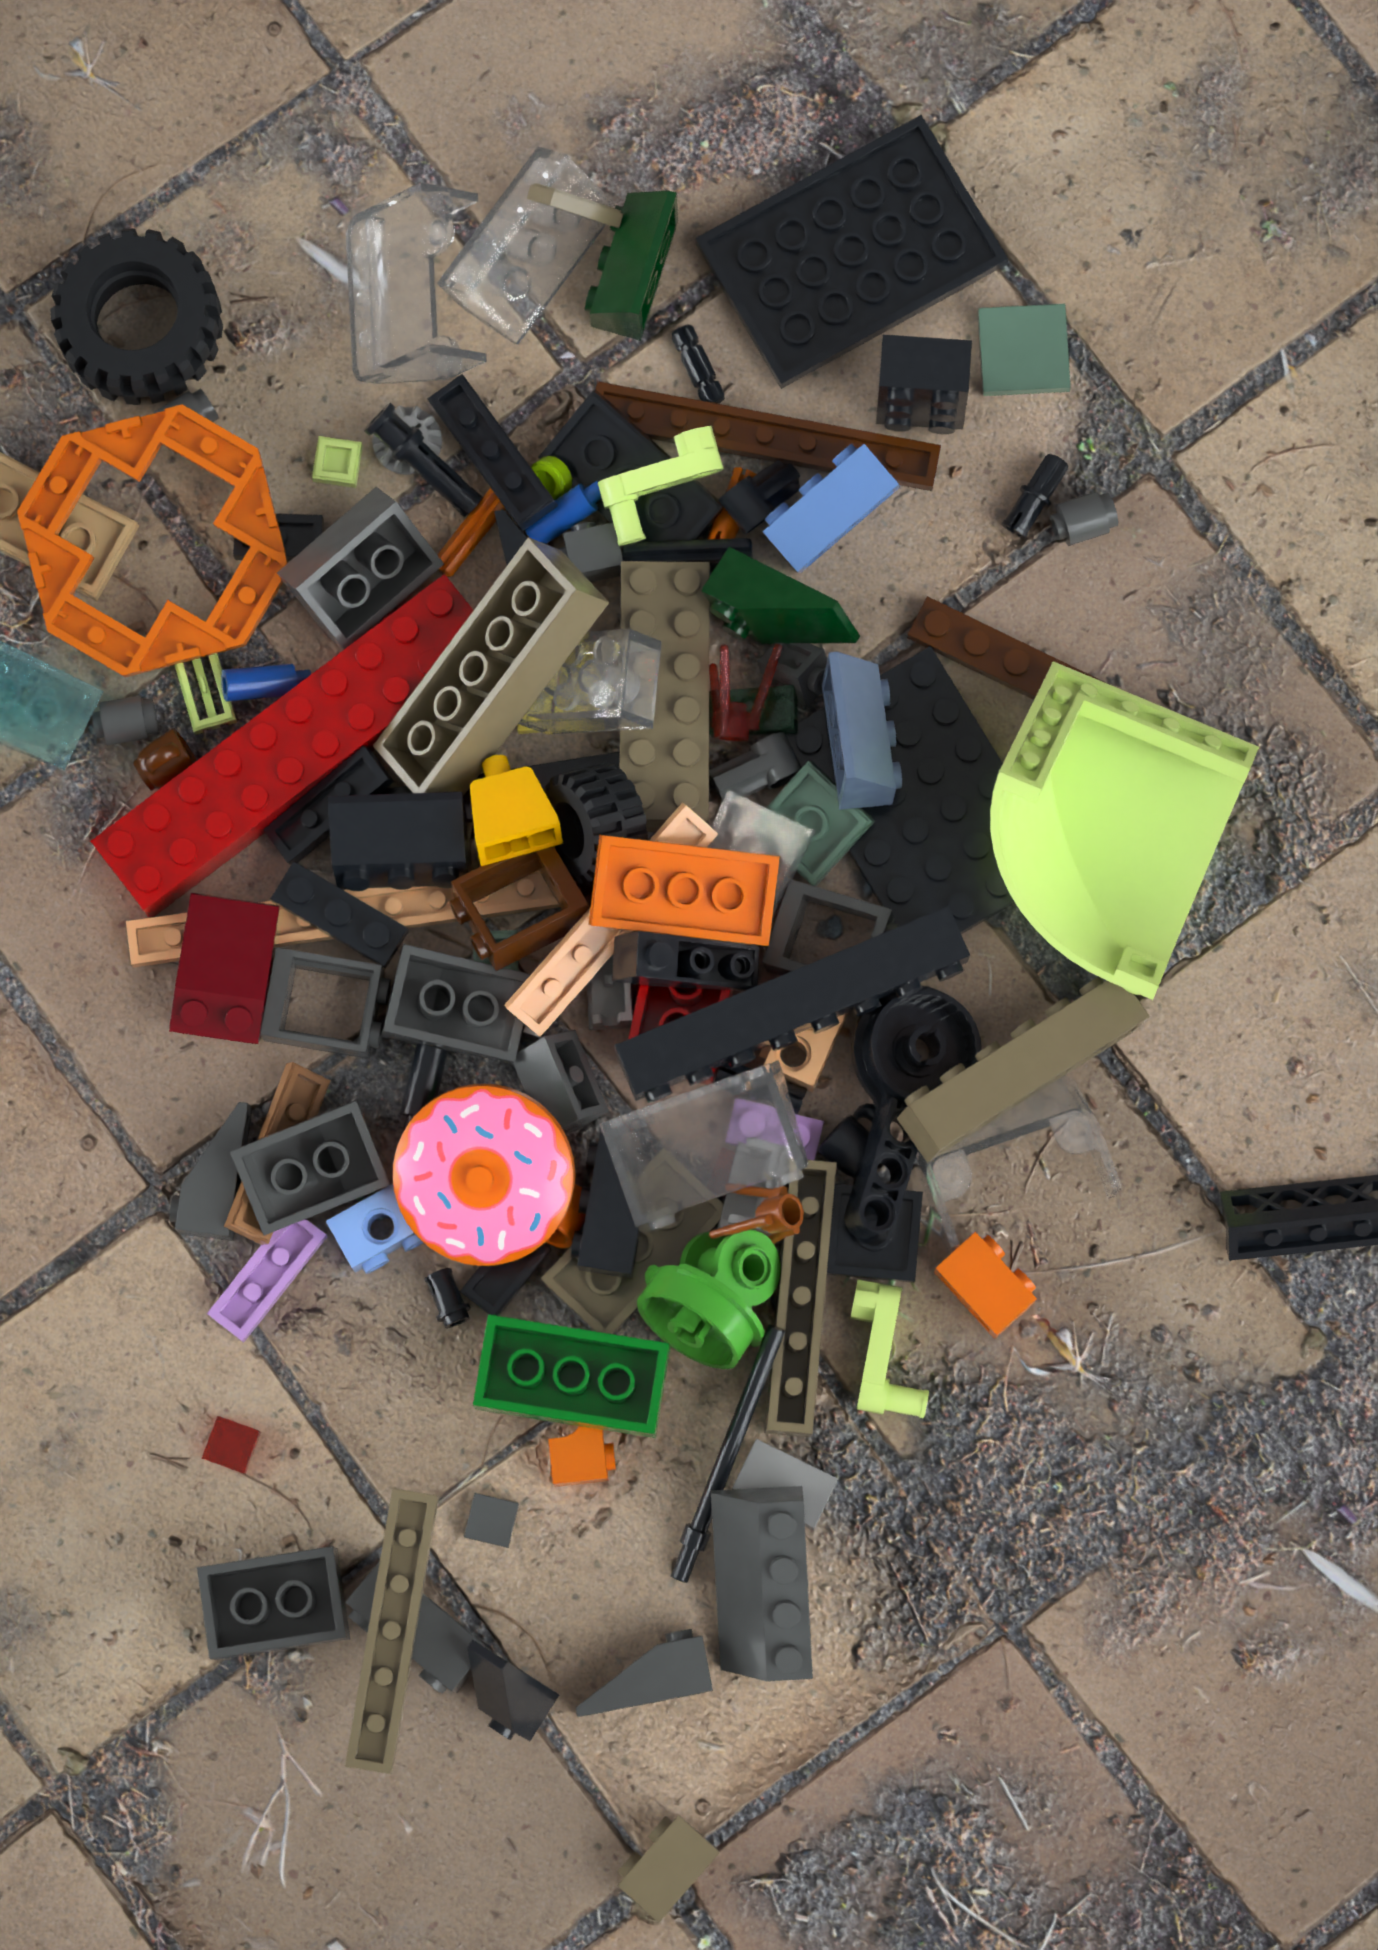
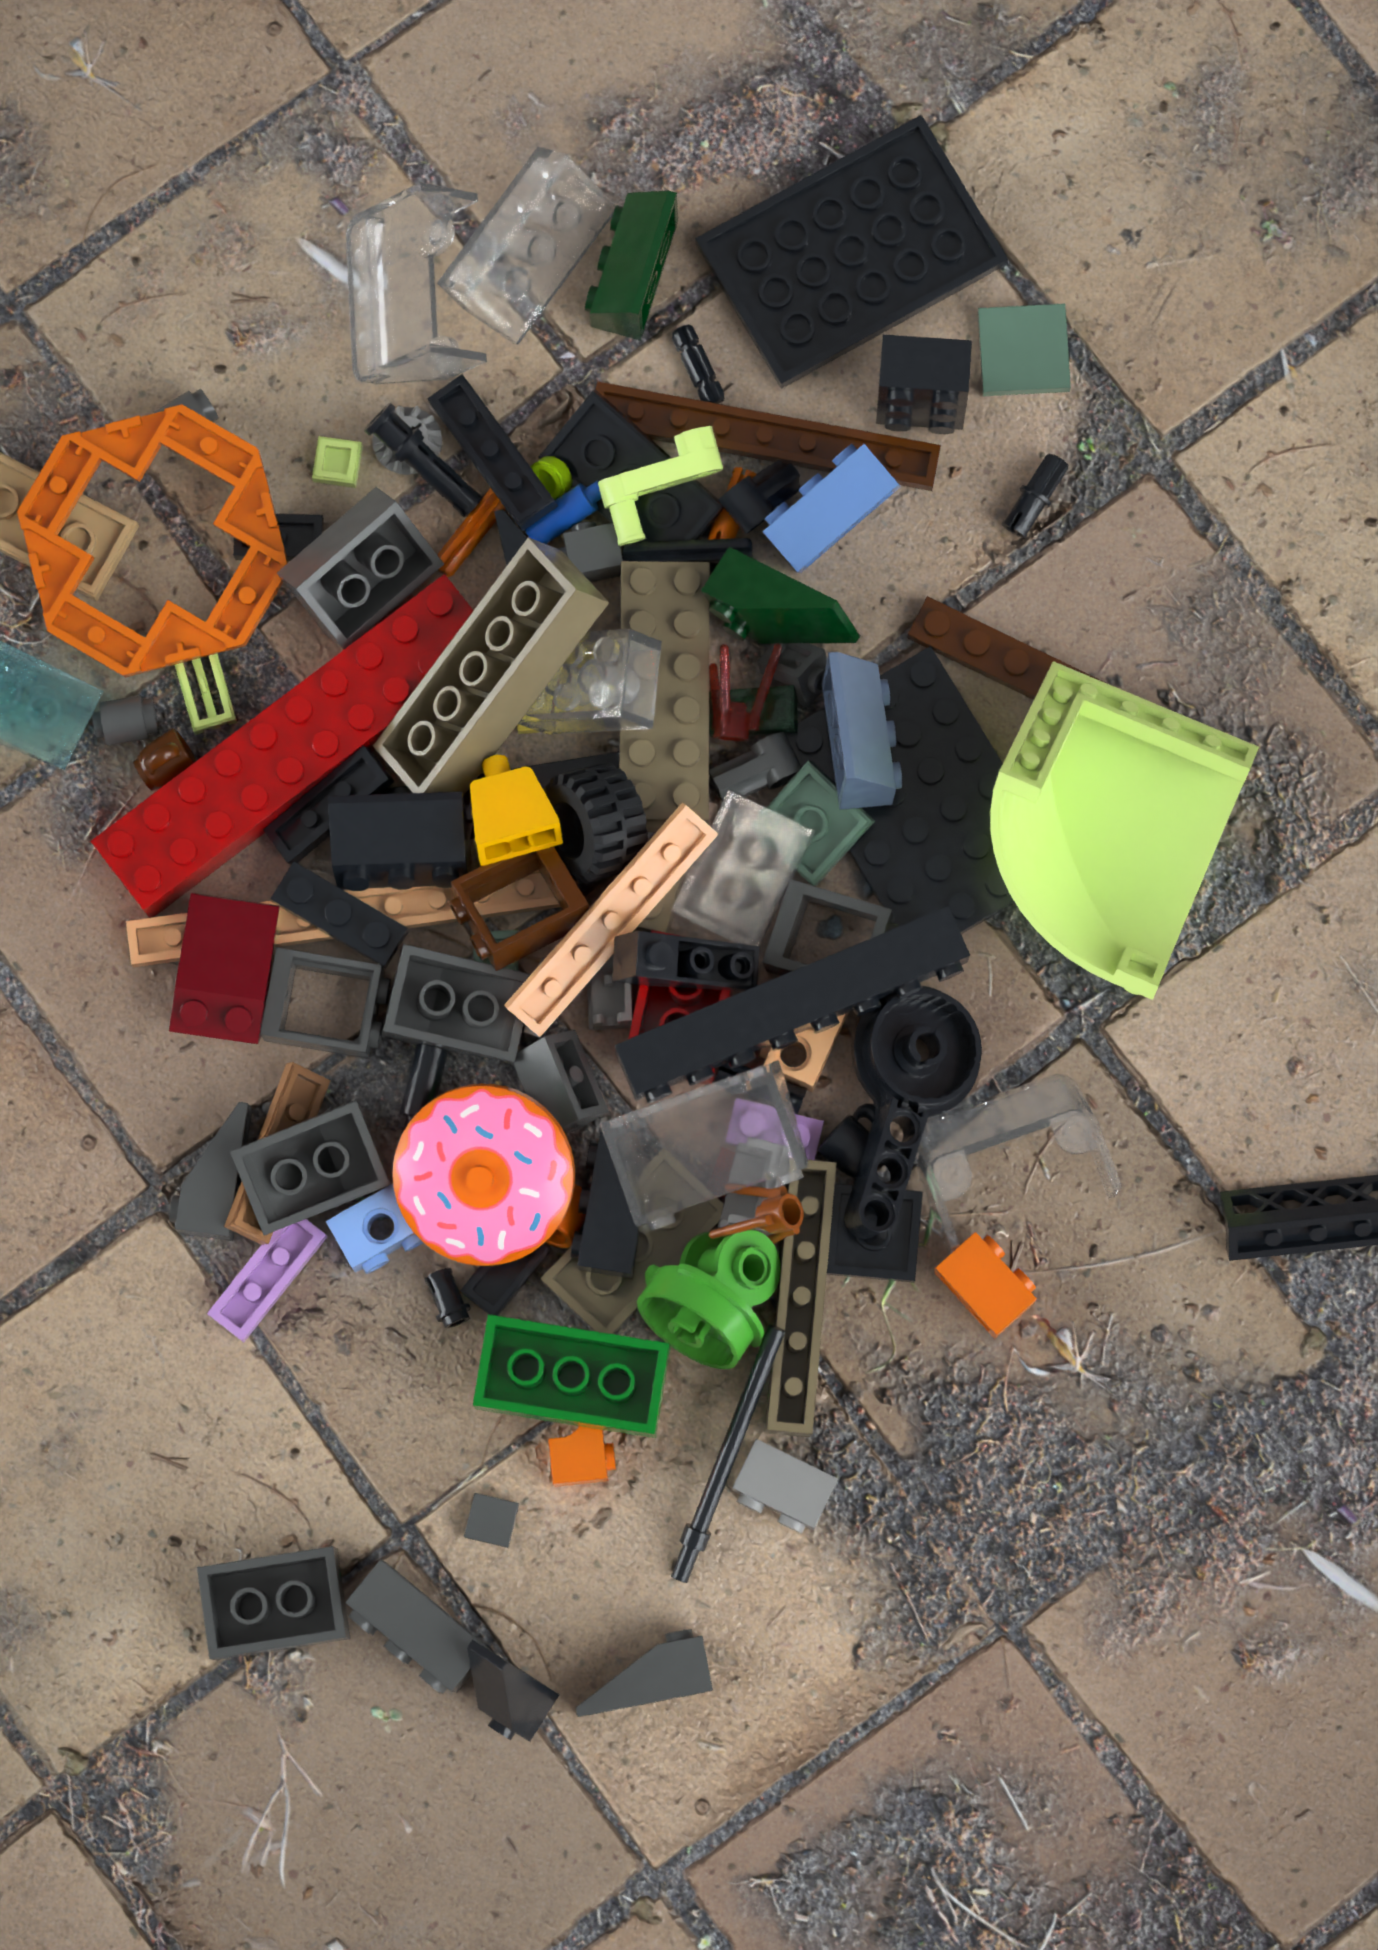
(127, 263): black tyre -> none
(231, 1445): clear red tile -> none
(260, 681): blue cylinder -> none
(392, 1631): dark tan plate -> none
(575, 205): dark tan tile -> none
(667, 1867): dark tan brick -> none
(683, 890): orange plate -> none
(762, 1583): dark grey slope -> none
(880, 1305): yellowish green beam -> none
(1021, 1067): dark tan brick -> none
(1084, 518): dark grey brick -> none

